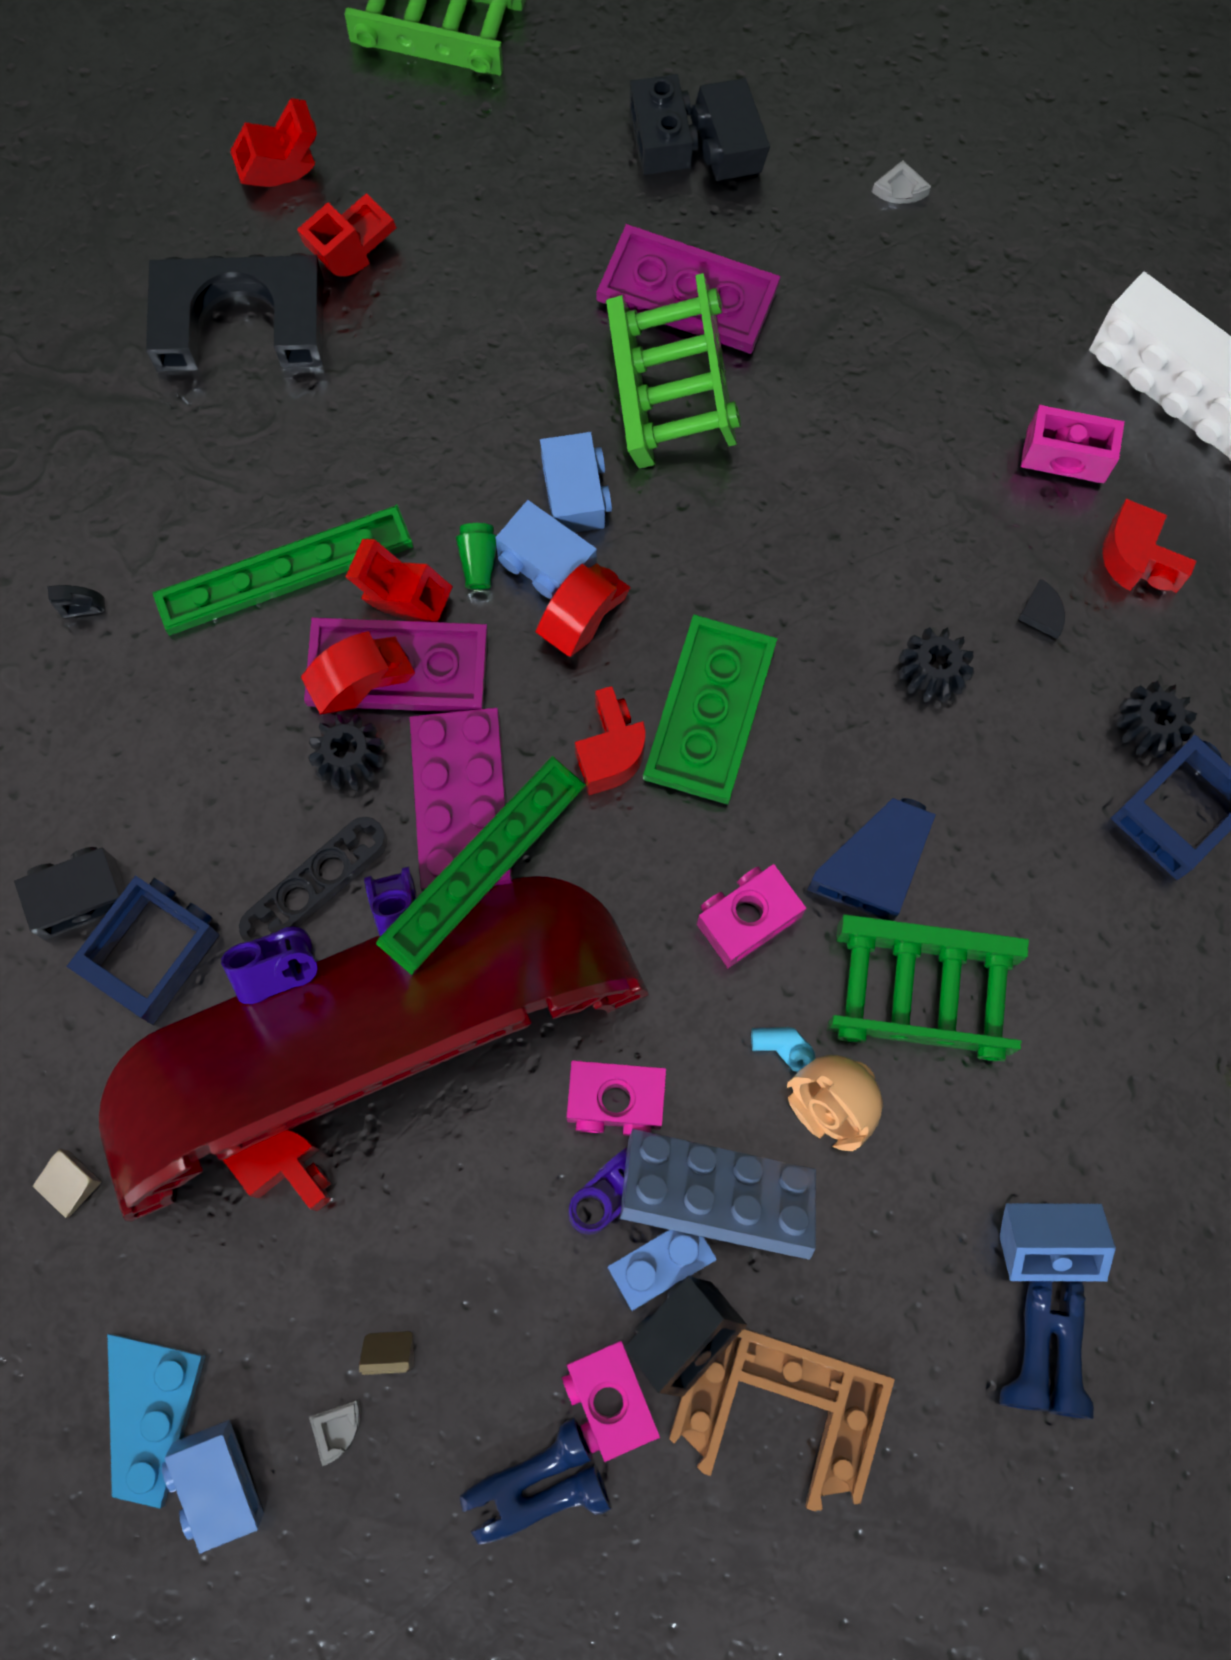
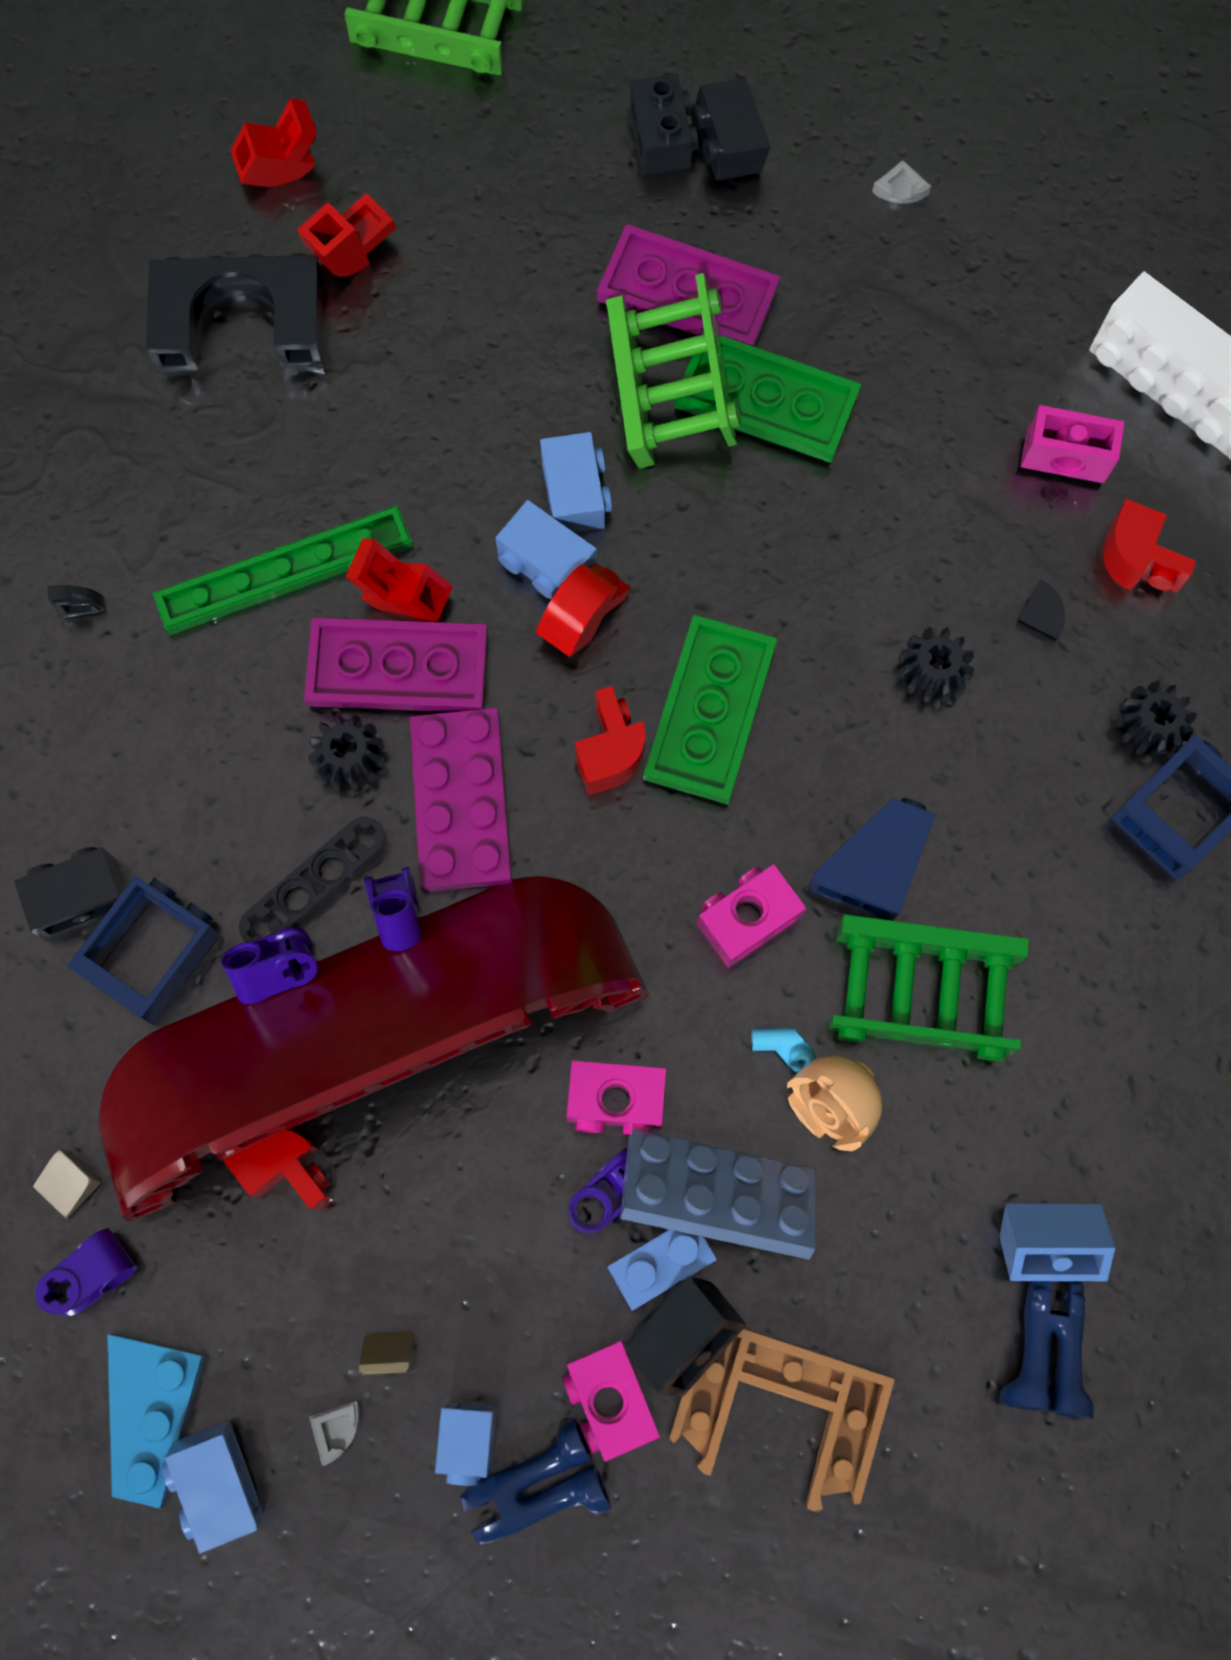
(91, 1271): none -> dark purple piece
(353, 668): red brick -> none
(466, 1442): none -> medium blue brick
(477, 554): green cone -> none
(480, 866): green tile -> none
(778, 398): none -> green plate

